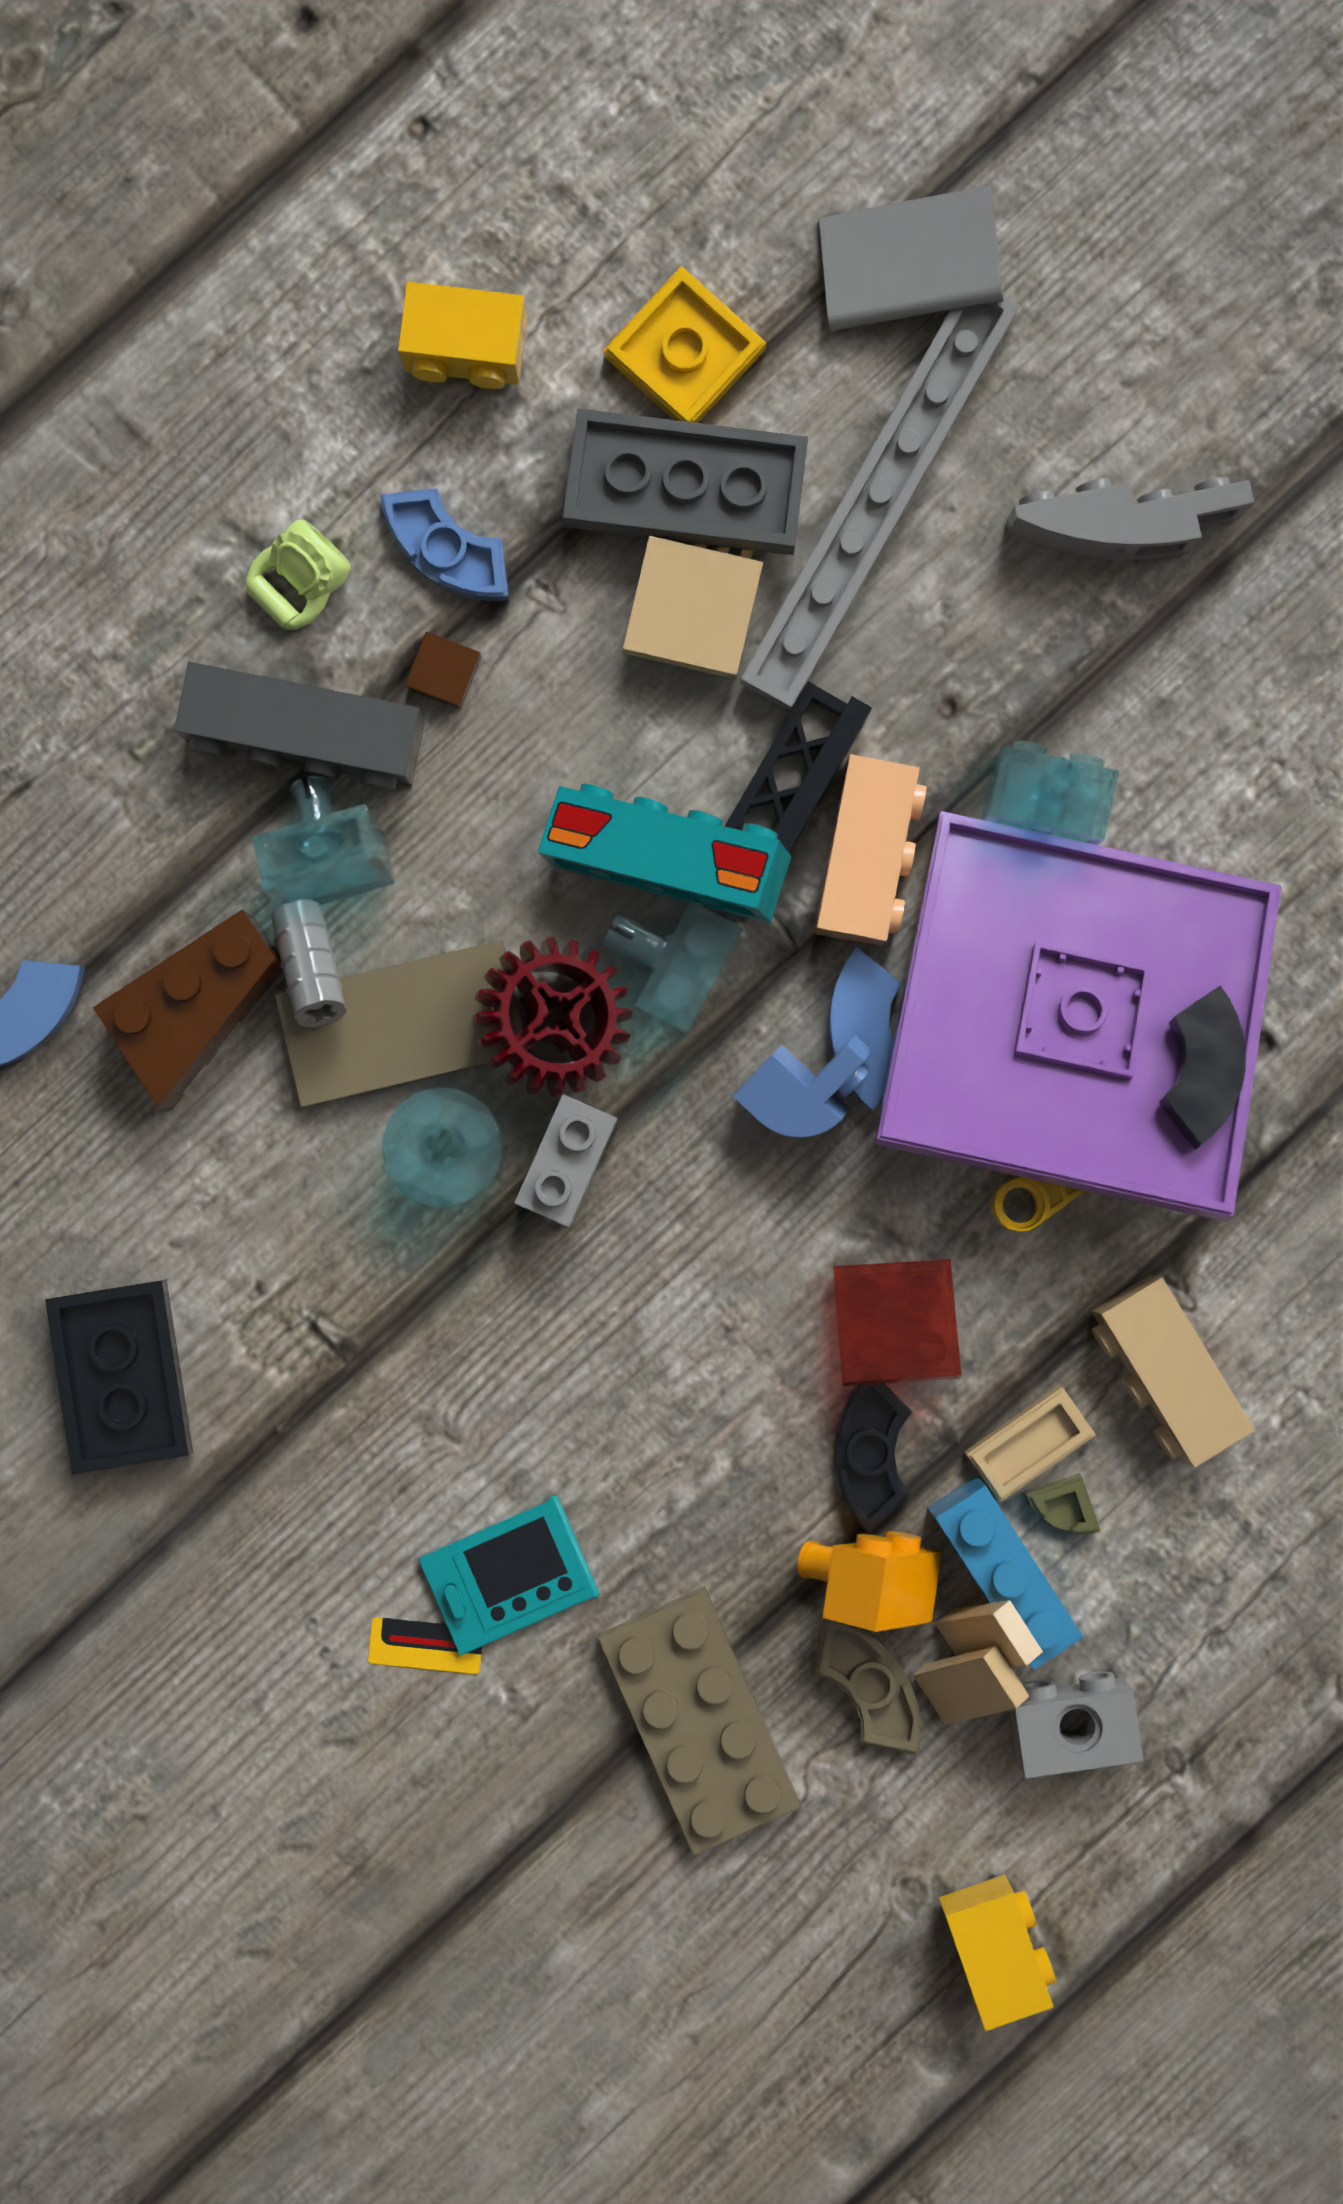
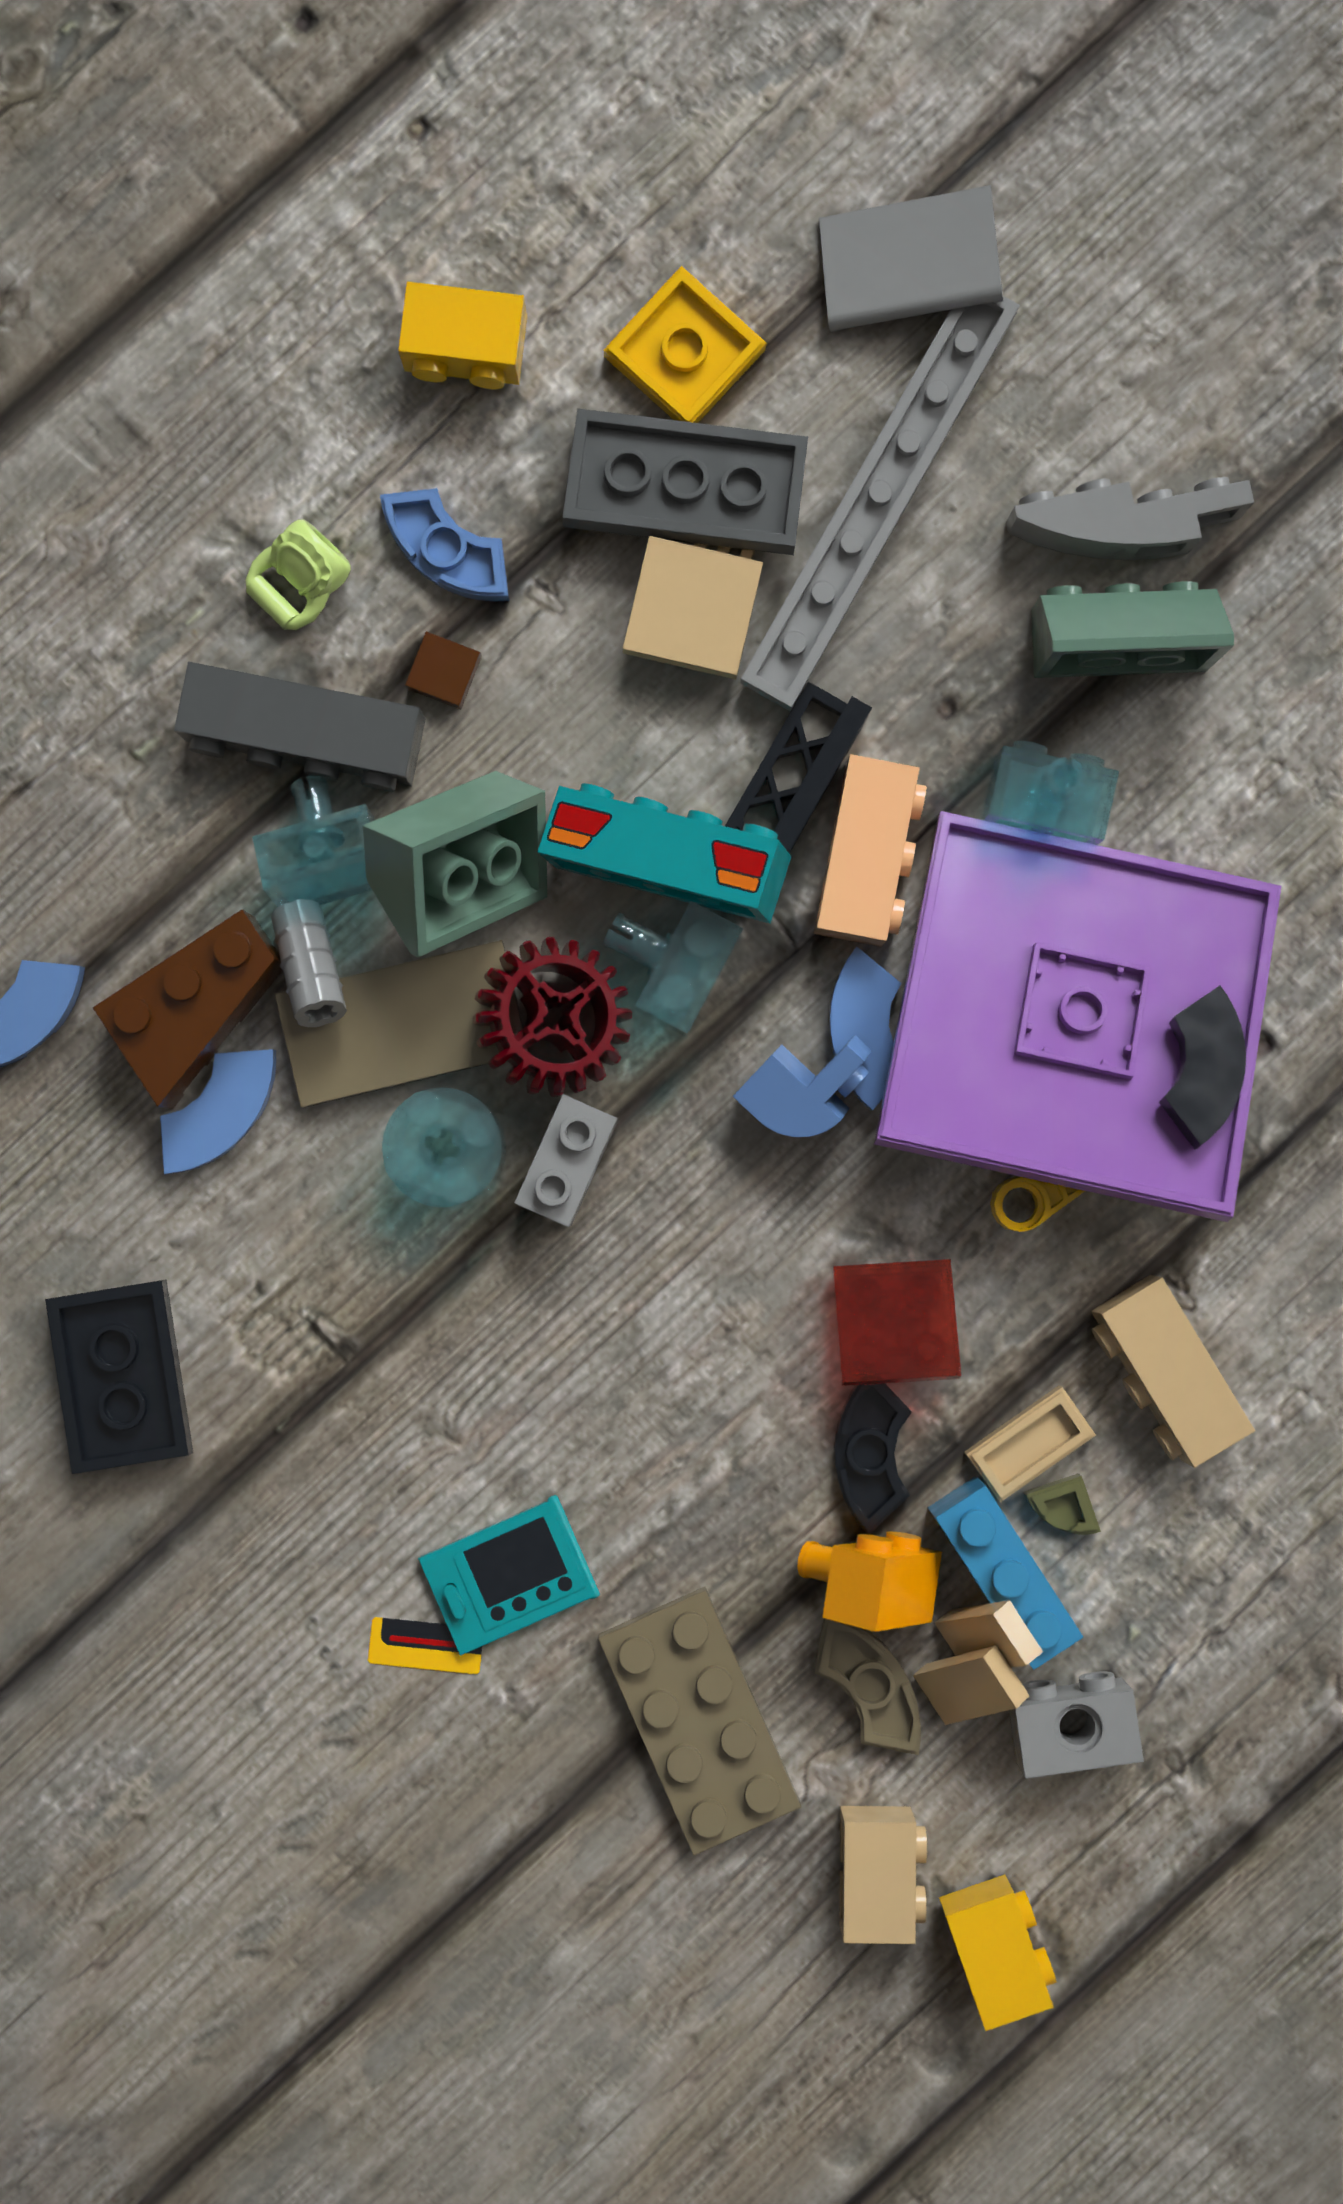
(222, 1113): none -> medium blue tile
(458, 860): none -> sand green slope
(879, 1875): none -> tan piece
(1128, 631): none -> sand green slope

